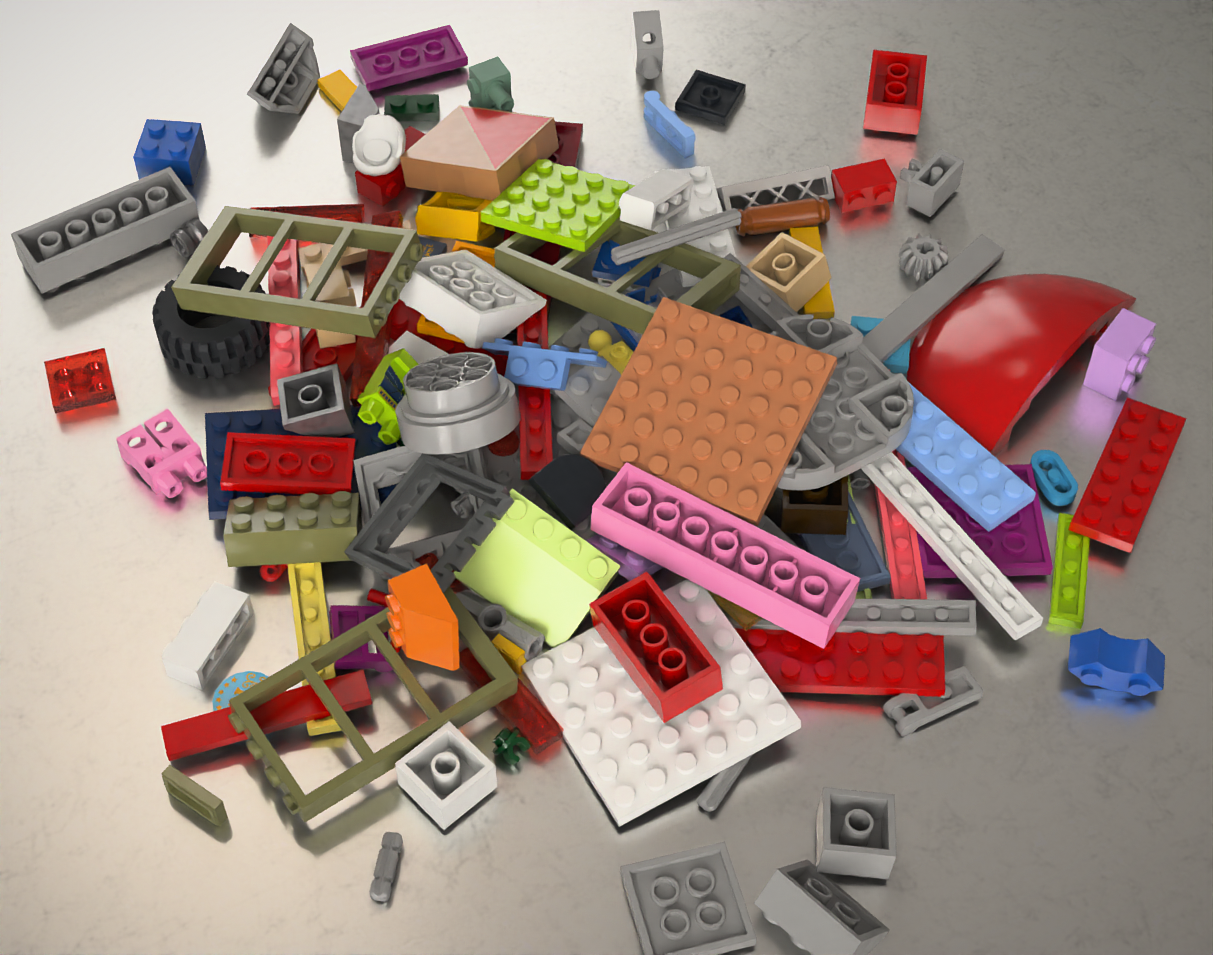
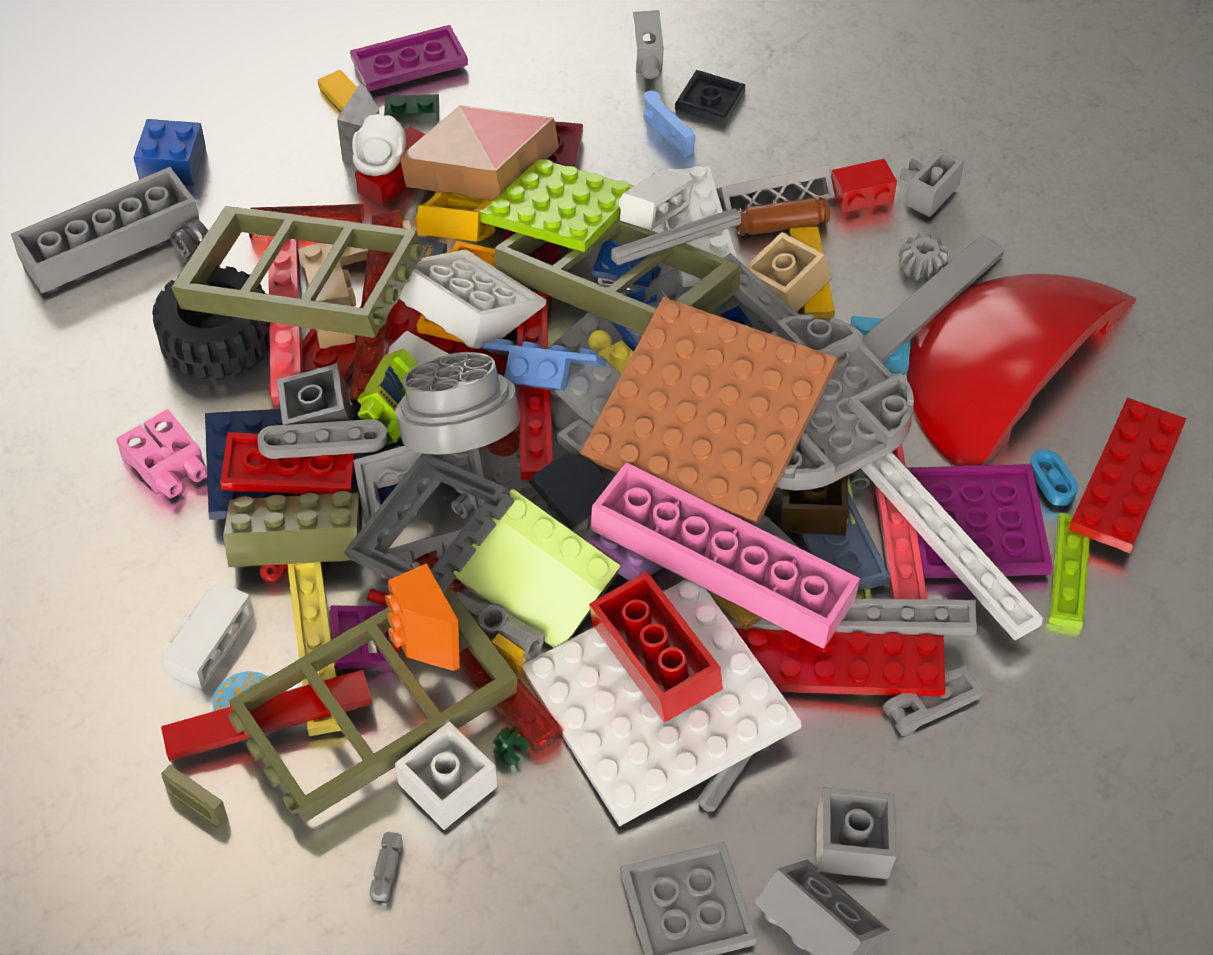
(80, 380): clear red plate -> none
(286, 73): light grey wedge -> none
(322, 438): none -> light grey plate
(490, 85): sand green brick -> none
(895, 92): red brick -> none
(962, 466): light blue plate -> none
(1116, 662): blue brick -> none
(1120, 354): lavender brick -> none

